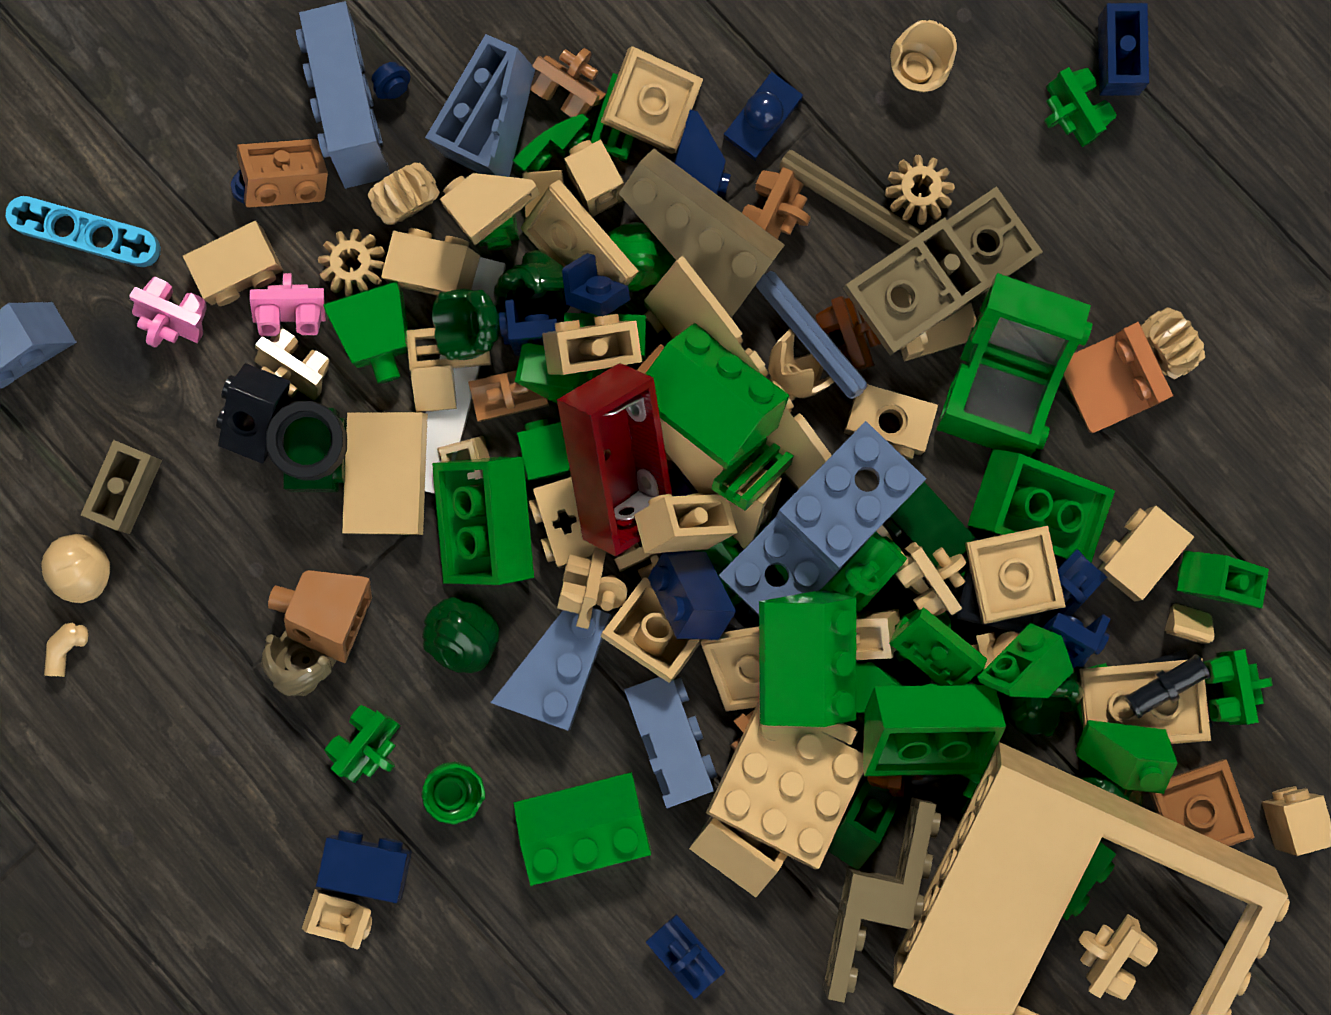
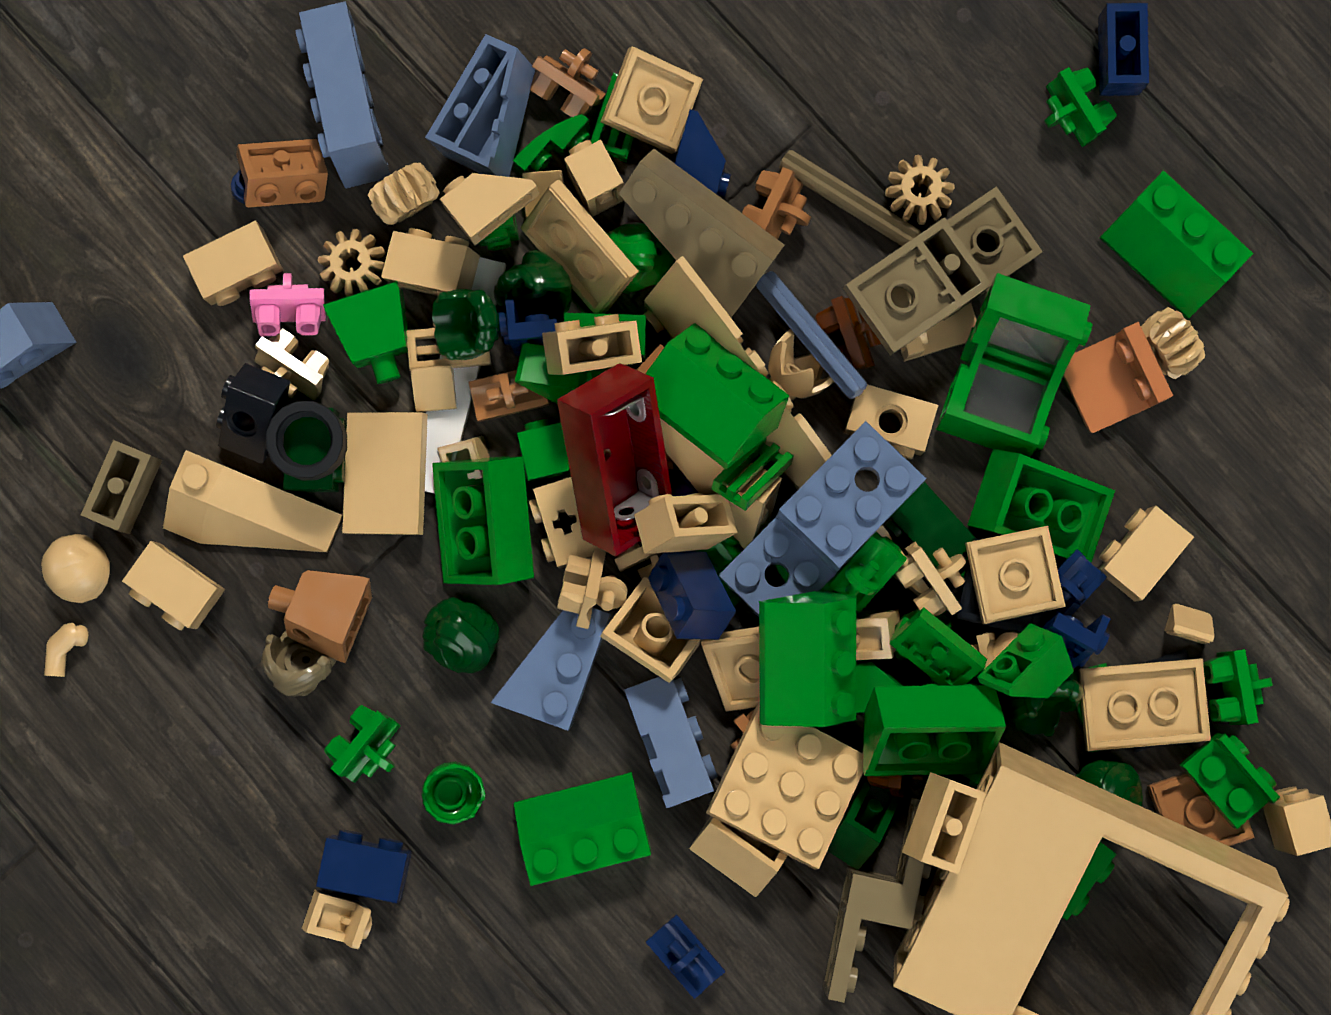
(83, 231): medium azure beam -> none
(164, 318): bright pink hips -> none
(173, 586): none -> tan brick
(234, 509): none -> tan wedge
(390, 80): dark blue plate -> none
(589, 291): dark blue bracket -> none
(763, 116): dark blue tile -> none
(840, 731): tan tile -> none
(923, 56): tan hair -> none
(944, 823): none -> tan brick
(1126, 942): tan hips -> none
(1129, 755): green slope -> none
(1167, 686): black pin -> none
(1176, 245): none -> green slope
(1222, 579): green slope -> none
(1230, 778): none -> green bracket

